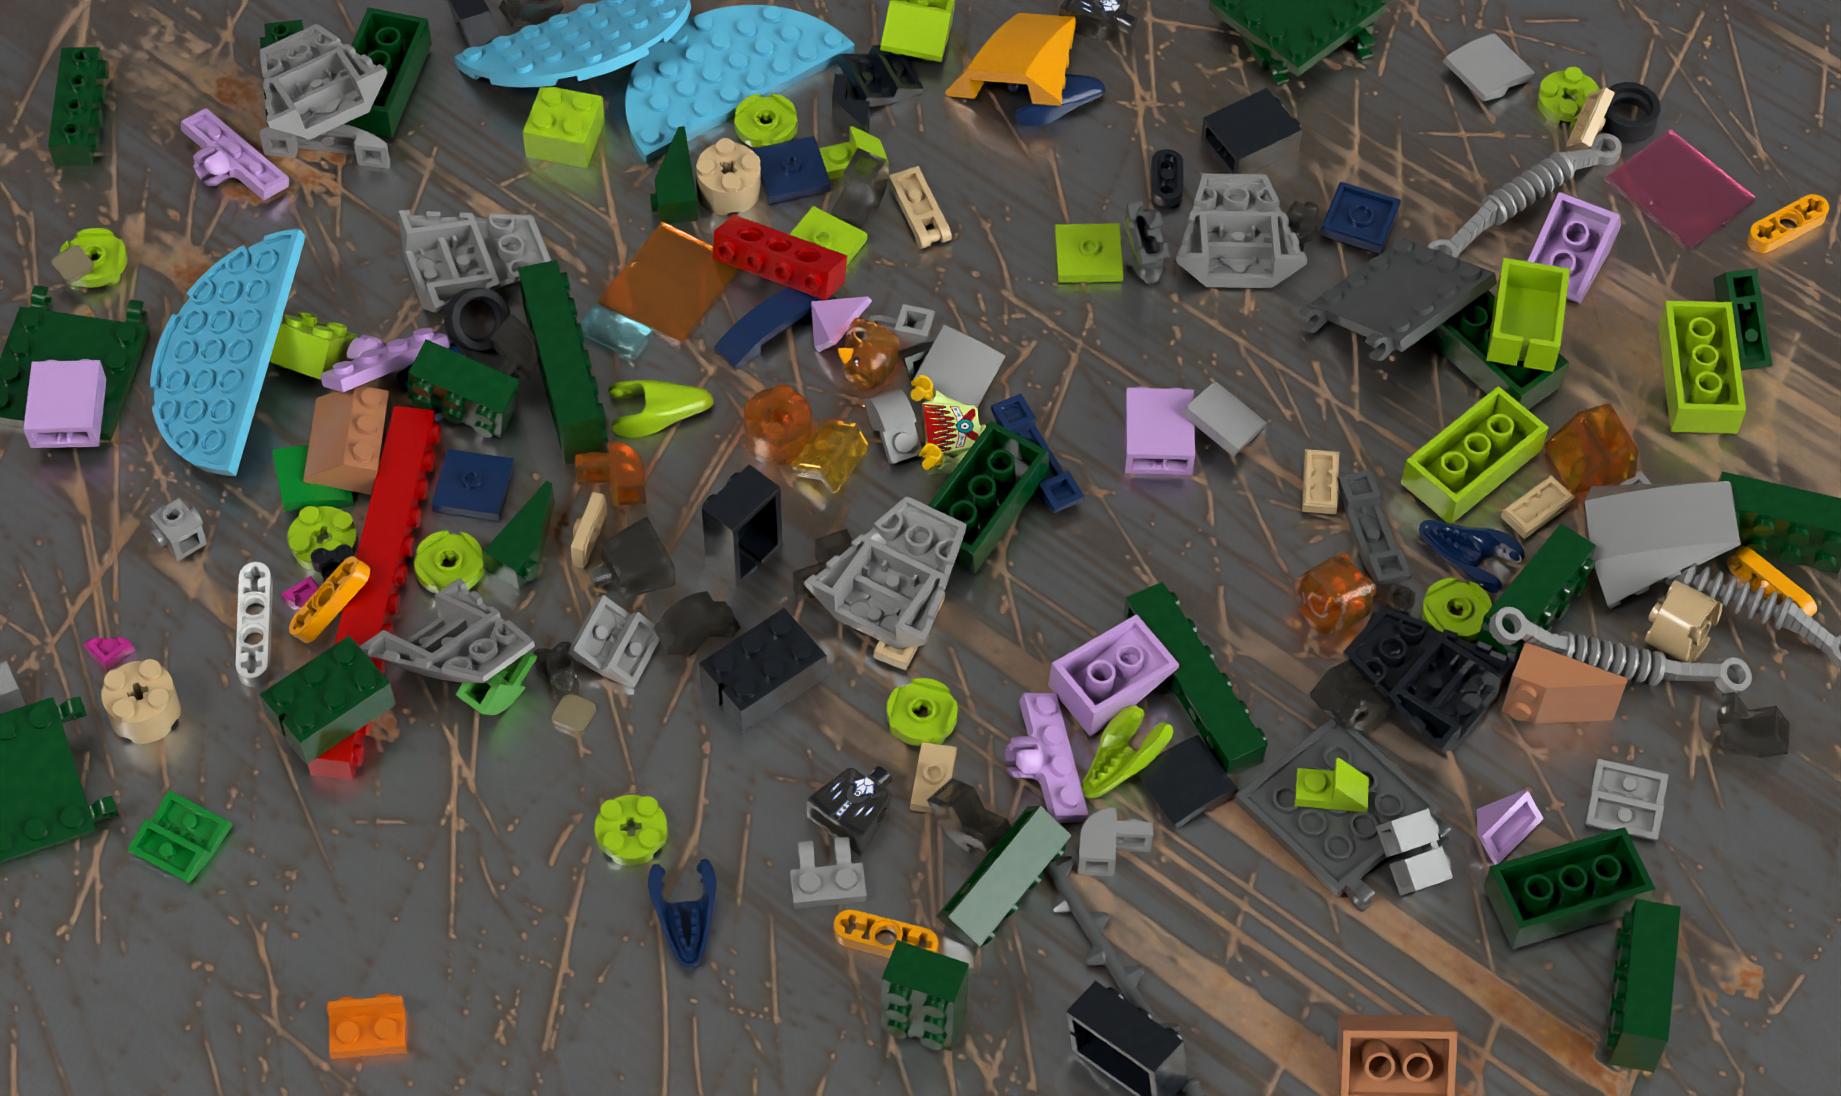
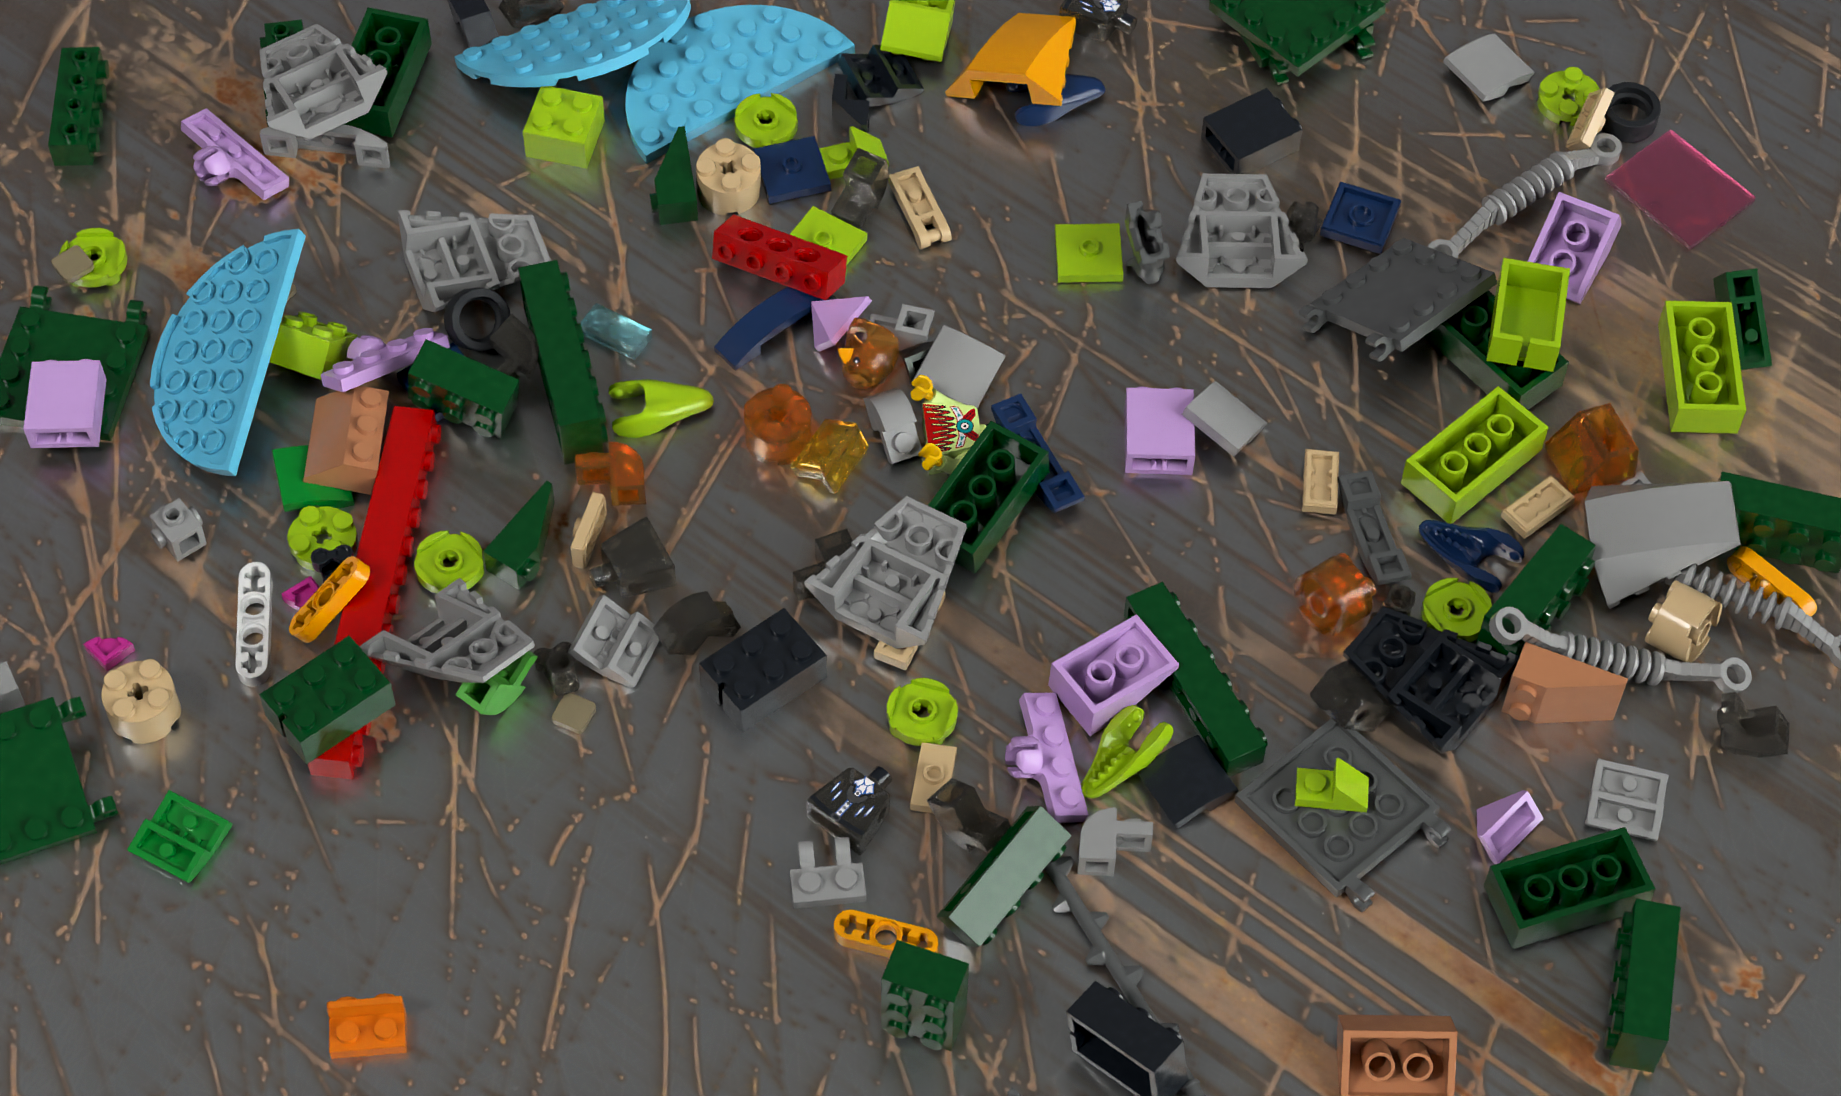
(473, 484): dark blue plate -> none
(626, 810): lime plate -> none
(669, 284): clear orange piece -> none
(685, 922): dark blue animal -> none
(744, 517): black piece -> none
(1166, 183): black plate -> none
(1422, 869): piece -> none
(1781, 234): light orange beam -> none

